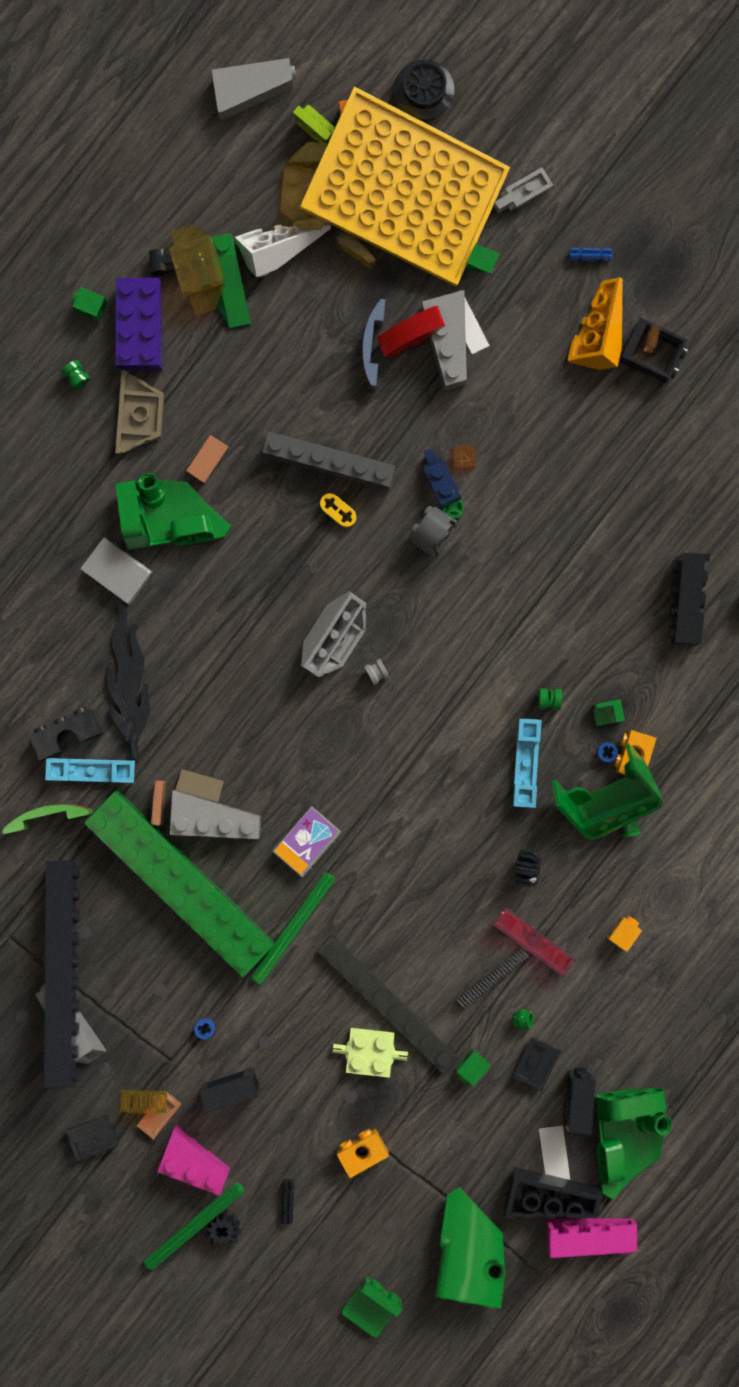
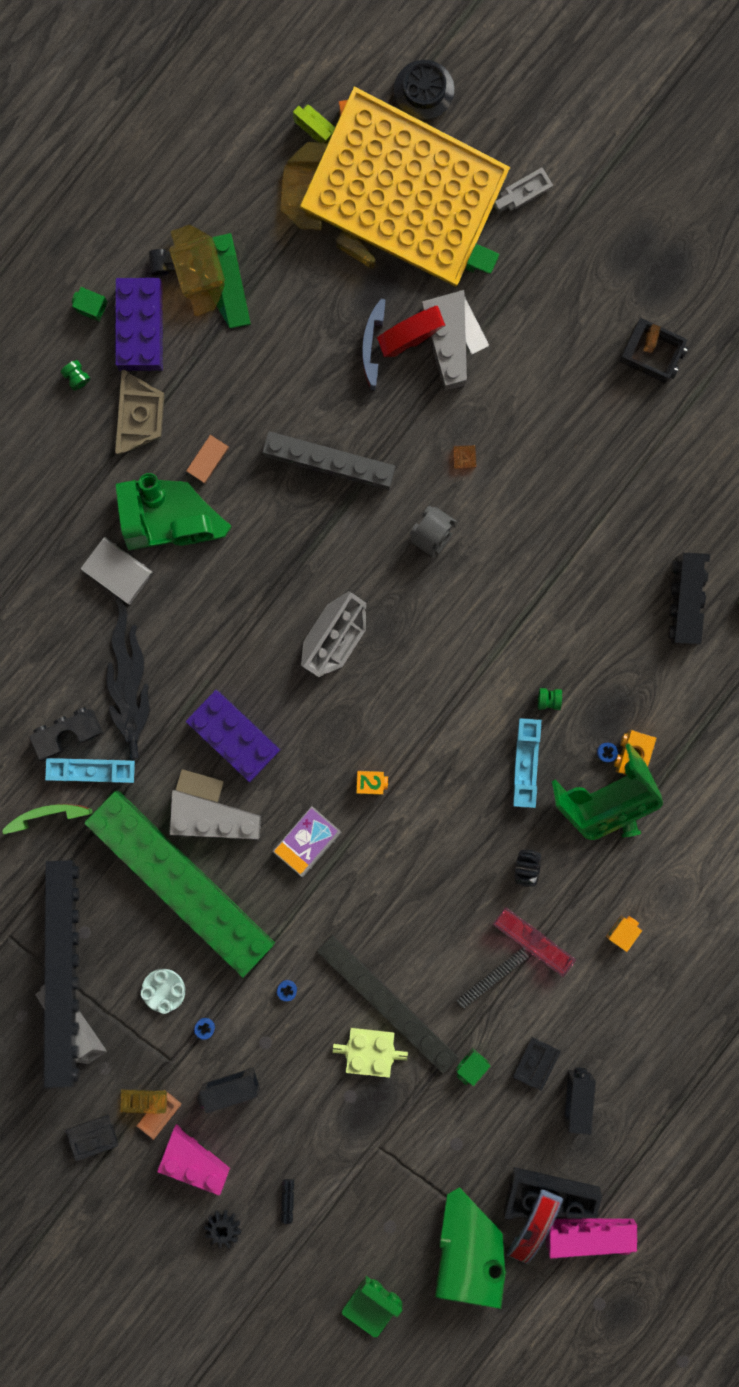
(158, 802): nougat tile -> none
(163, 990): none -> light aqua dish
(194, 1226): green axle -> none
(233, 735): none -> dark purple brick
(250, 84): light grey slope -> none
(272, 249): white wedge -> none
(283, 984): none -> blue bush
(293, 928): green axle -> none
(342, 506): yellow beam -> none
(355, 1163): light orange brick -> none
(371, 782): none -> light orange brick
(377, 671): light grey wheel -> none
(440, 479): dark blue hinge -> none
(457, 507): green wheel -> none
(523, 1019): green plate -> none
(536, 1227): none -> slope
(554, 1152): white sticker -> none
(590, 254): blue axle -> none
(601, 335): light orange wedge -> none
(608, 712): green panel -> none
(629, 1134): green panel -> none

